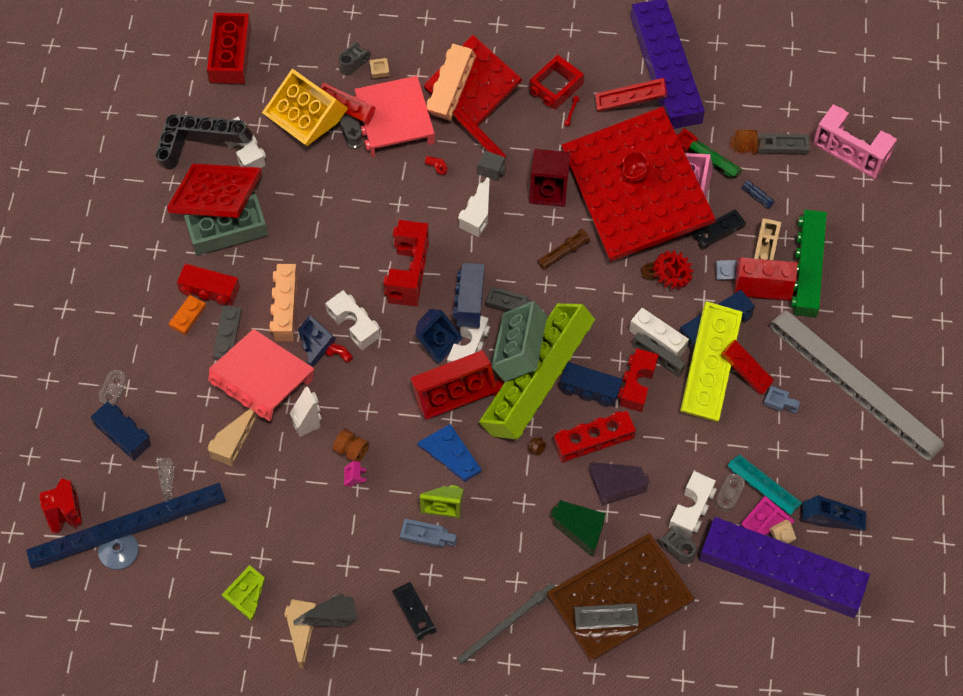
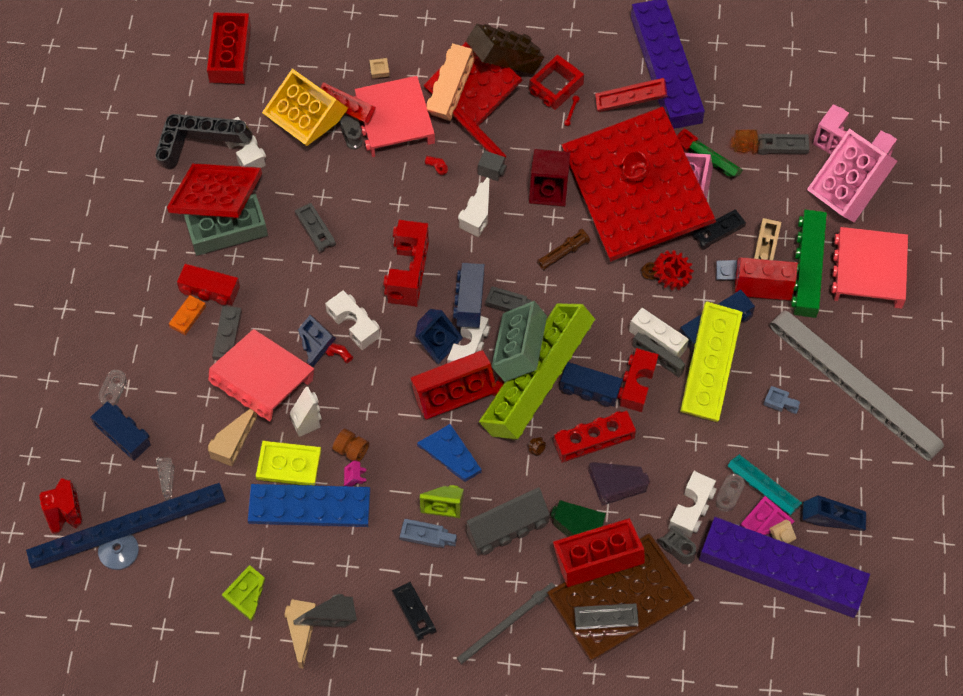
(285, 302): light nougat brick -> none
(288, 463): none -> neon yellow plate
(309, 505): none -> blue plate
(315, 227): none -> dark grey plate
(352, 59): dark grey piece -> none
(505, 48): none -> dark brown brick
(507, 522): none -> dark grey slope
(599, 552): none -> red slope
(747, 367): red plate -> none
(758, 194): dark blue axle -> none
(852, 175): none -> bright pink slope
(870, 264): none -> coral panel

